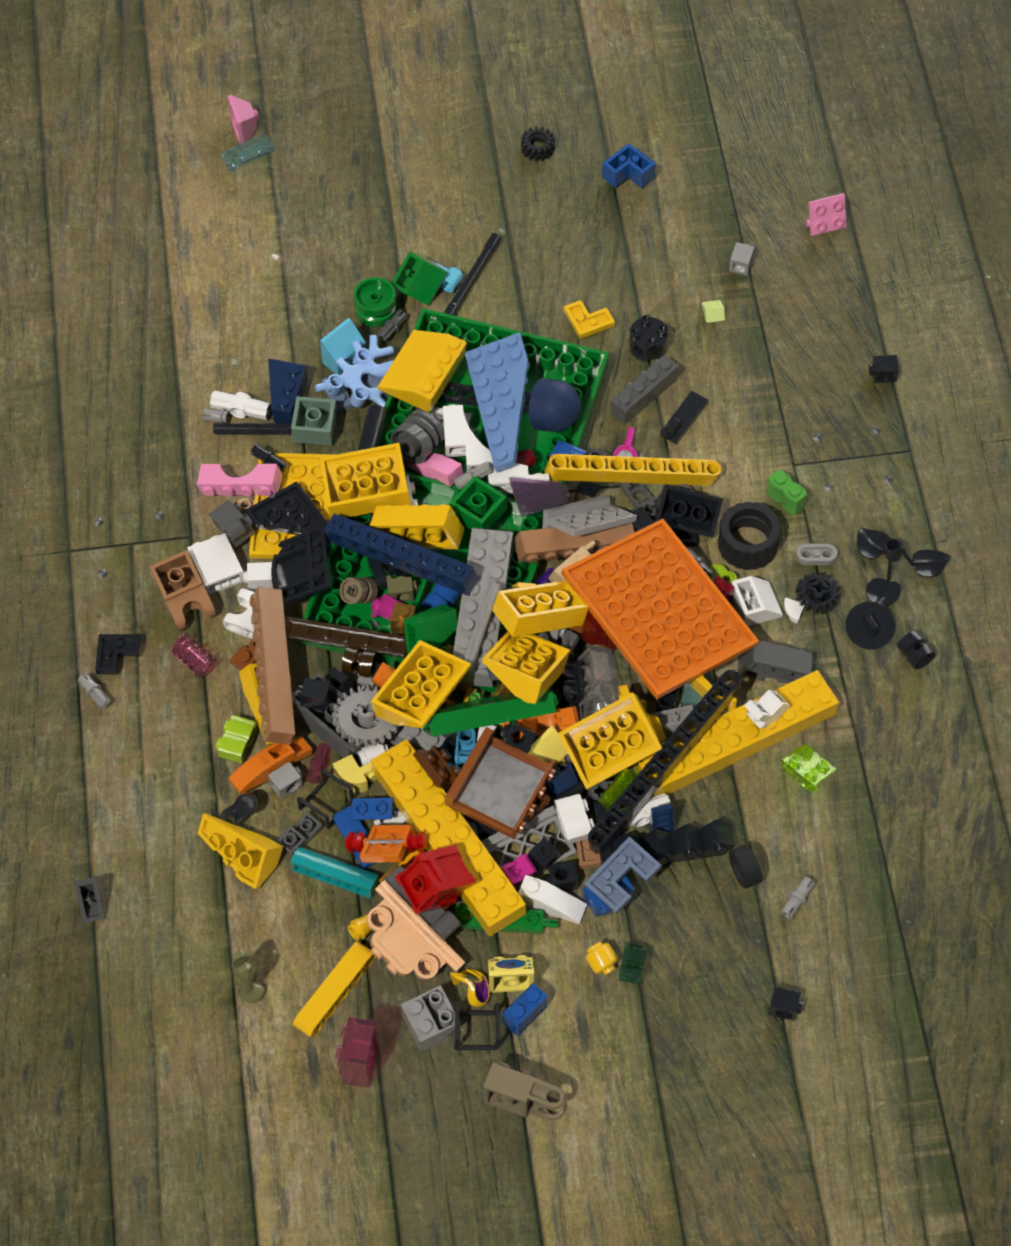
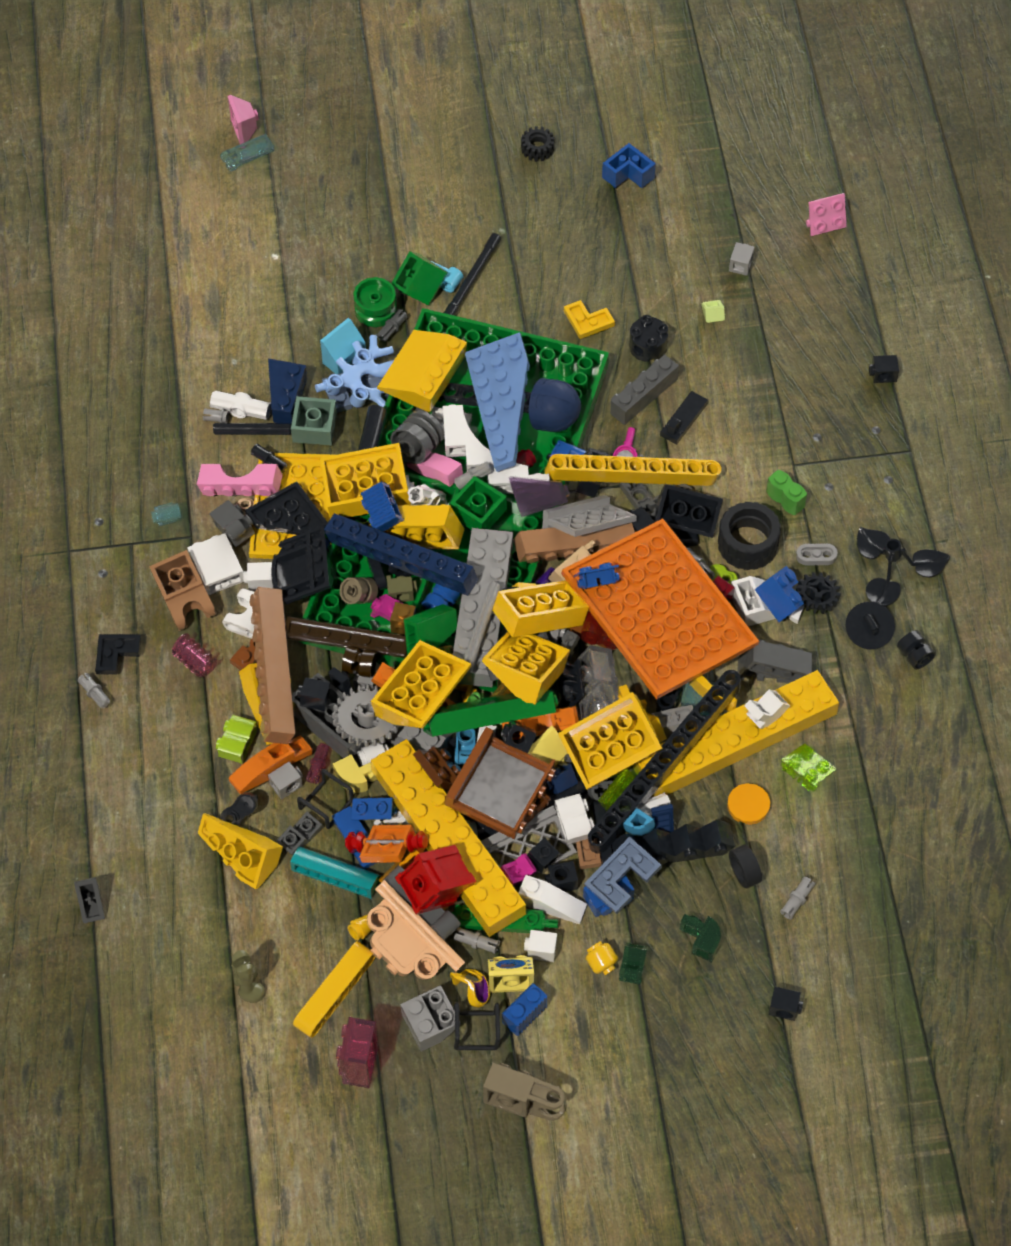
(166, 514): none -> clear light blue brick
(381, 506): none -> blue brick
(425, 495): none -> white piece
(477, 940): none -> light grey pin
(541, 945): none -> white brick
(589, 576): none -> blue hinge
(639, 823): none -> dark azure brick
(706, 934): none -> clear green brick
(748, 803): none -> light orange tile
(779, 594): none -> blue brick

